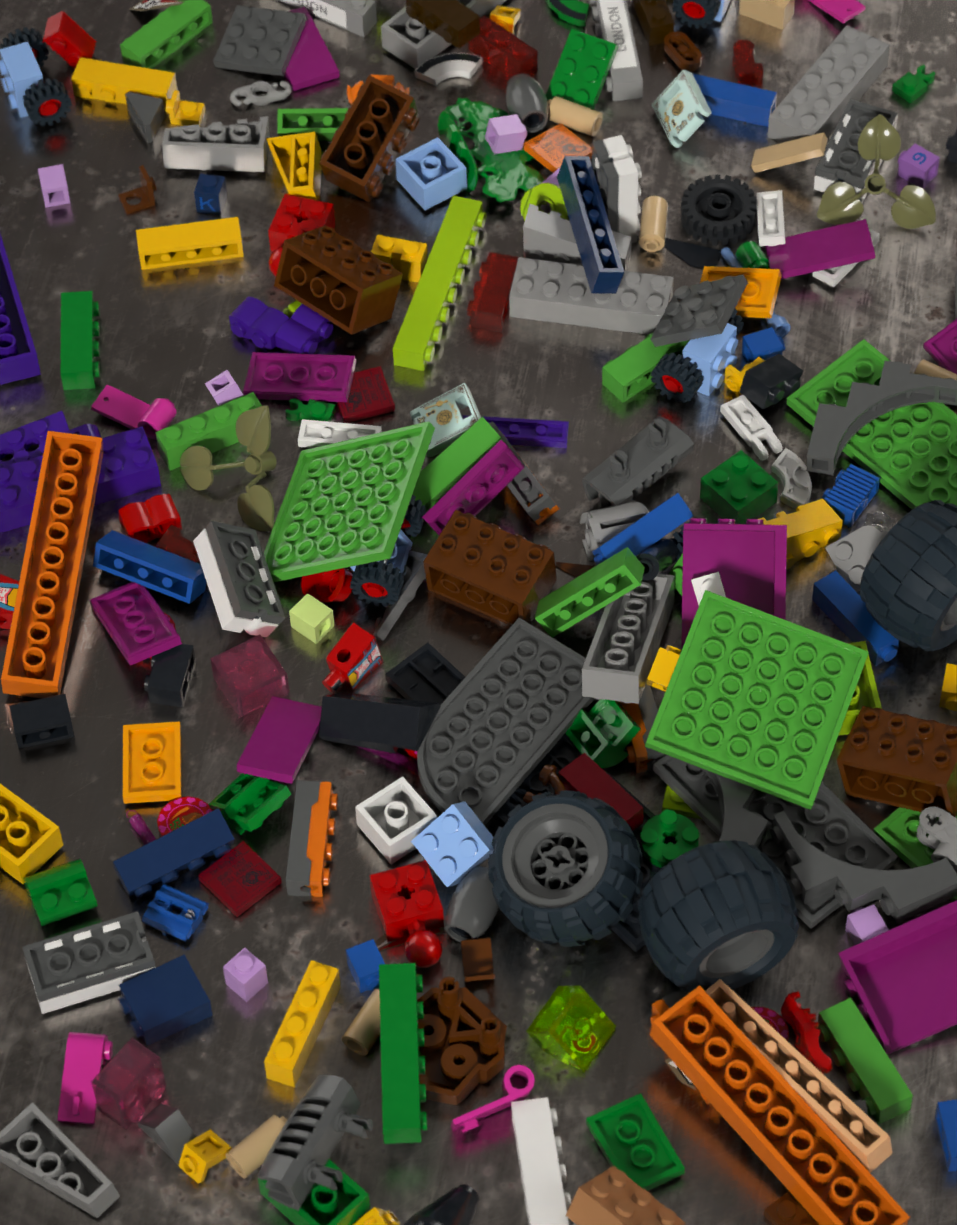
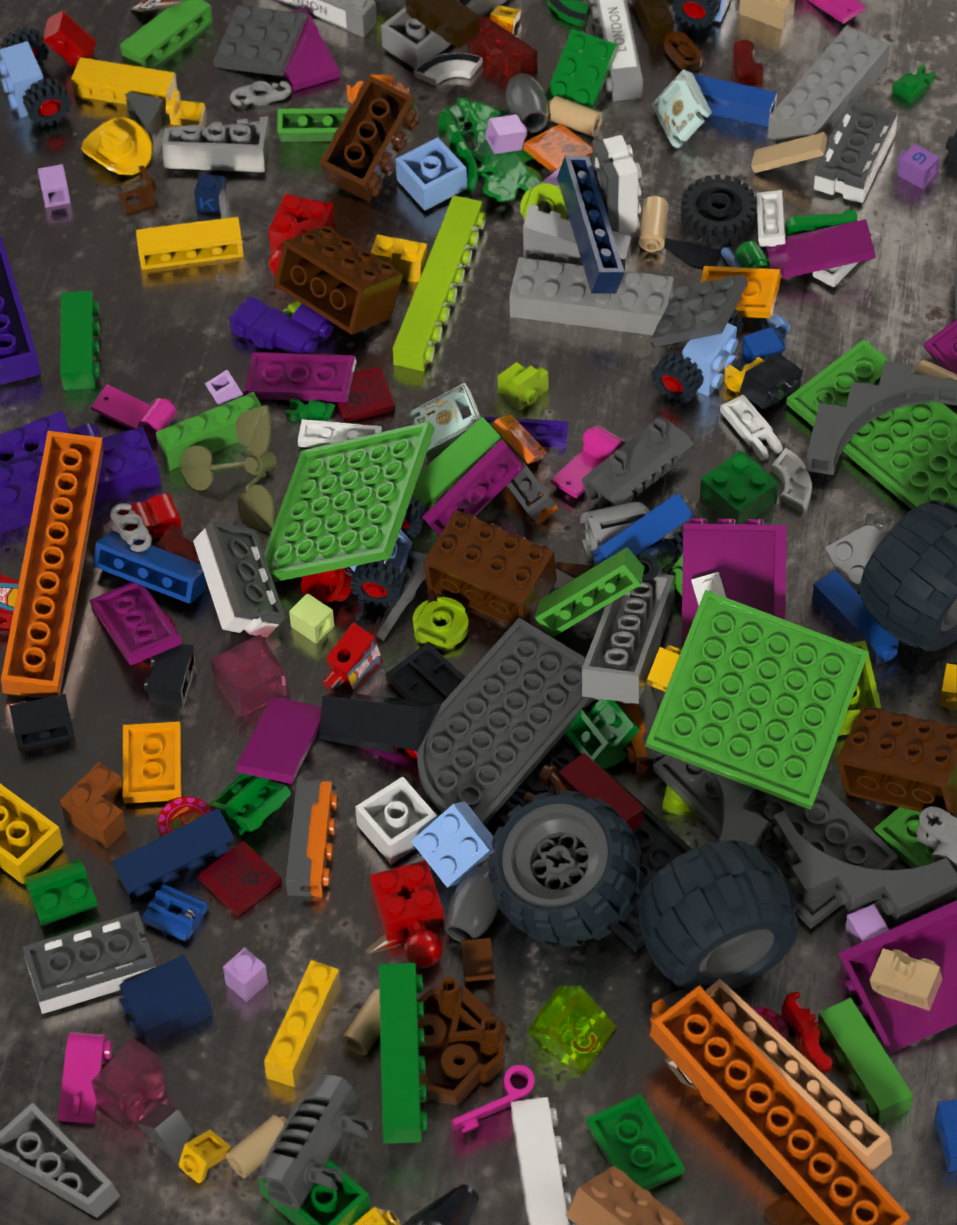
(92, 805): none -> dark orange brick
(119, 146): none -> yellow hat
(139, 533): none -> light grey piece
(141, 828): magenta piece -> none
(298, 163): yellow wedge -> none
(364, 965): blue brick -> none
(445, 636): none -> lime plate
(492, 292): clear red brick -> none
(519, 439): none -> orange tile
(522, 385): none -> lime brick
(597, 448): none -> dark pink door
(633, 368): bright green brick -> none
(665, 825): green plate -> none
(807, 223): none -> green plate
(808, 529): yellow wedge -> none
(841, 203): olive plant -> none
(851, 493): blue brick -> none
(906, 978): none -> tan brick

